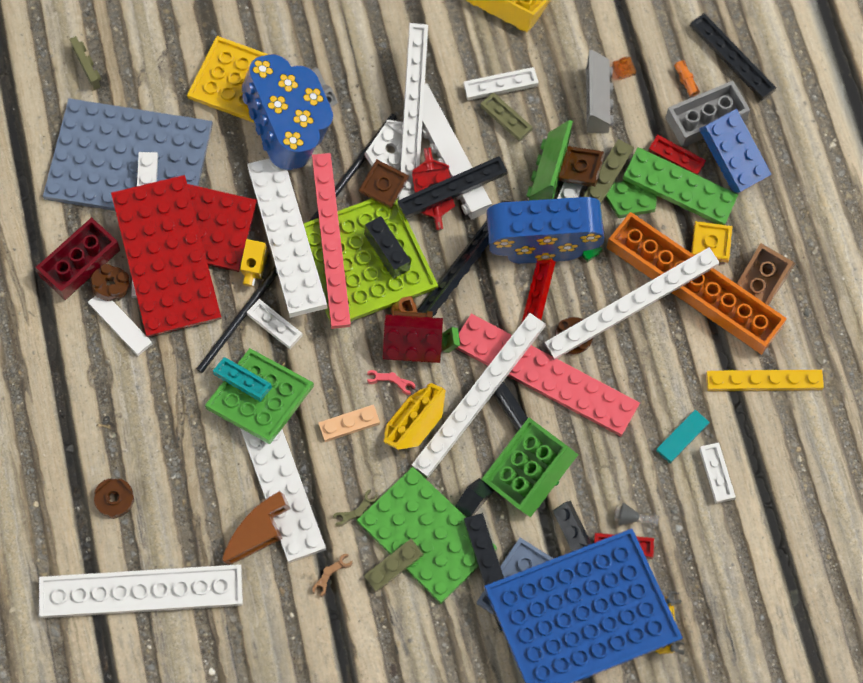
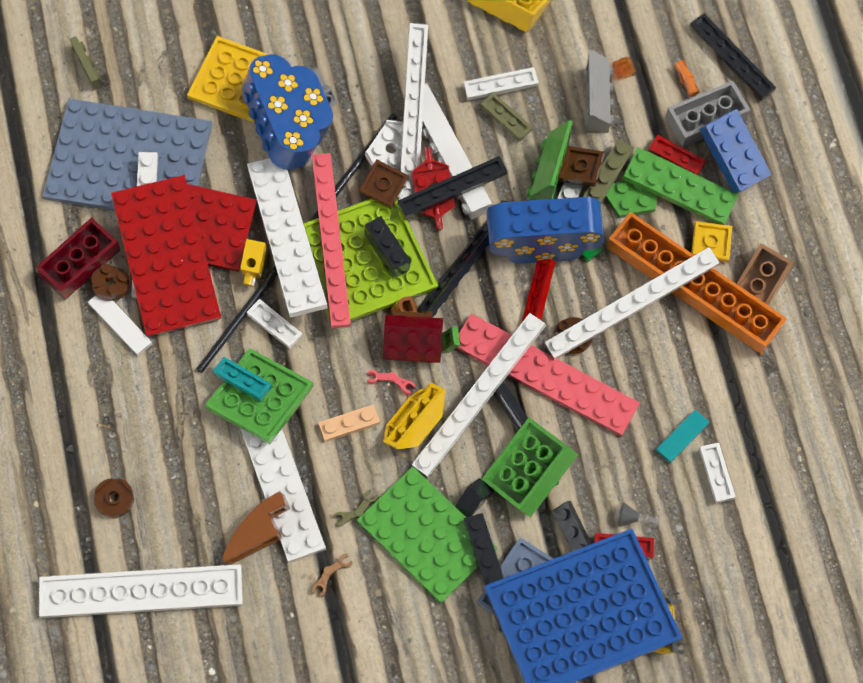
(394, 565): olive plate -> none
(764, 380): yellow plate -> none

